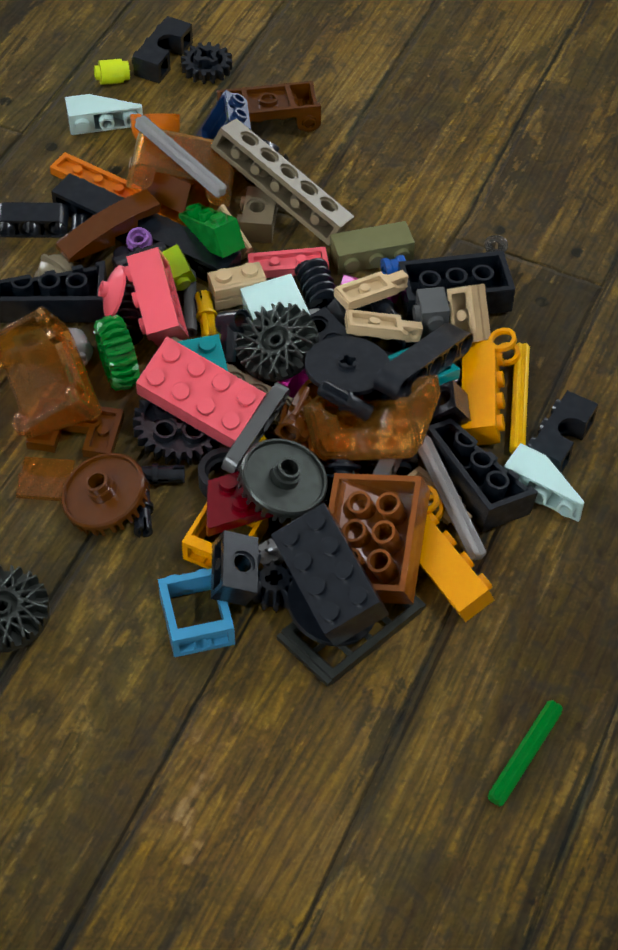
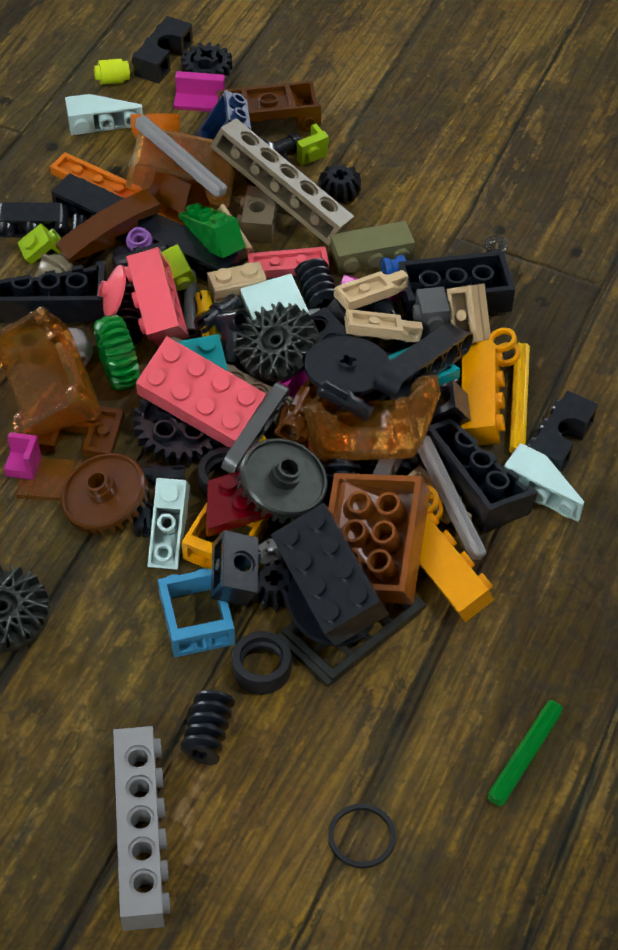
(23, 456): none -> dark pink panel
(38, 243): none -> lime bracket
(137, 908): none -> light grey brick
(168, 523): none -> light aqua slope
(197, 90): none -> dark pink panel
(207, 726): none -> black piece
(208, 318): none -> black pin
(257, 642): none -> black tyre
(288, 143): none -> black pin
(312, 147): none -> lime bracket
(340, 183): none -> black gear
(357, 864): none -> black piece

